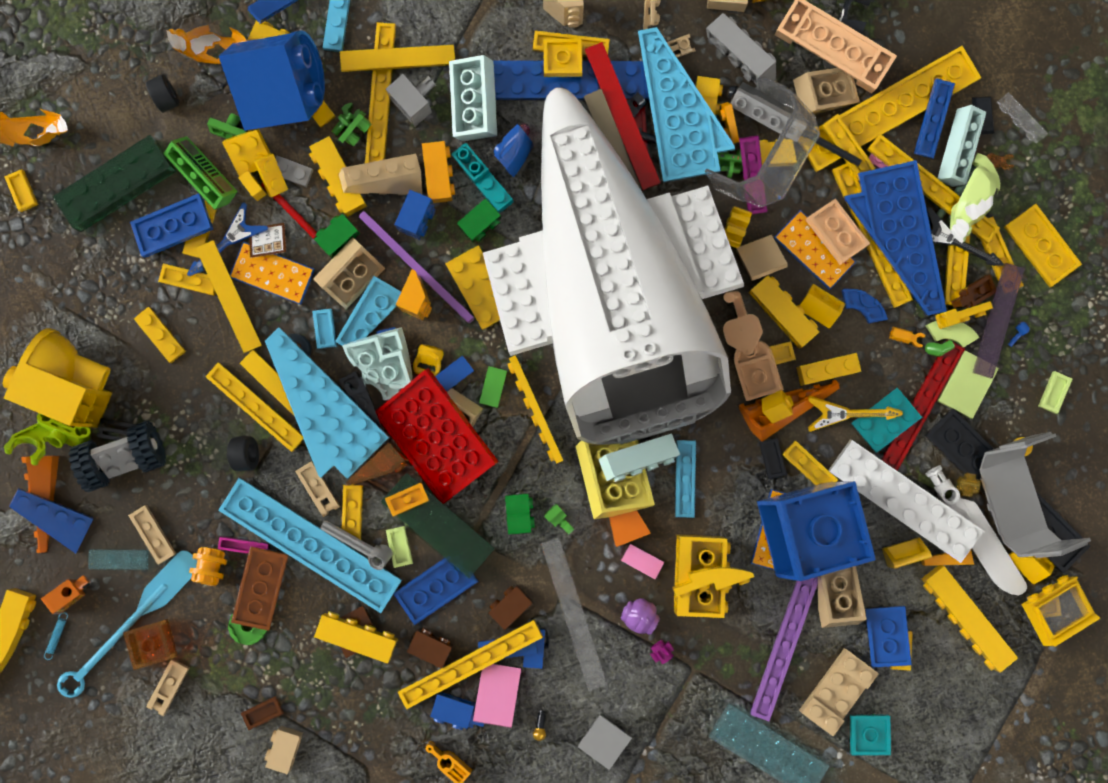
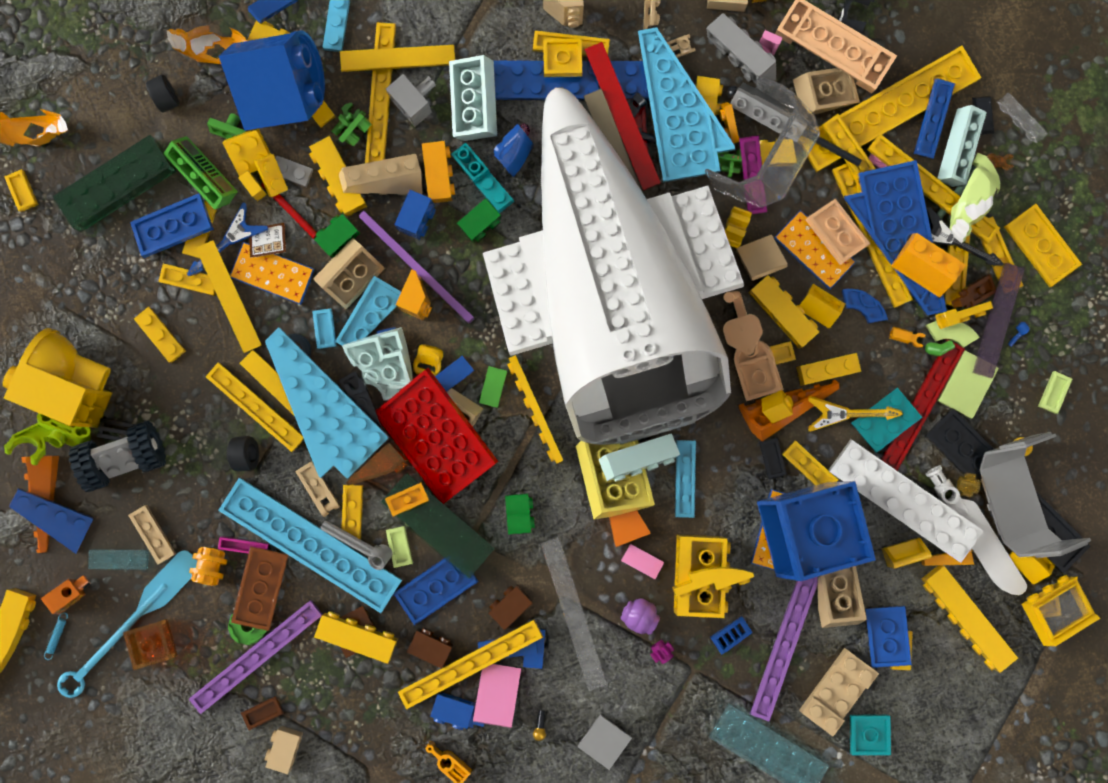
(168, 686): tan plate -> none
(255, 656): none -> medium lavender plate
(474, 283): yellow plate -> none
(556, 516): bright green piece -> none
(721, 633): none -> blue slope
(770, 42): none -> bright pink tile
(928, 265): none -> light orange slope

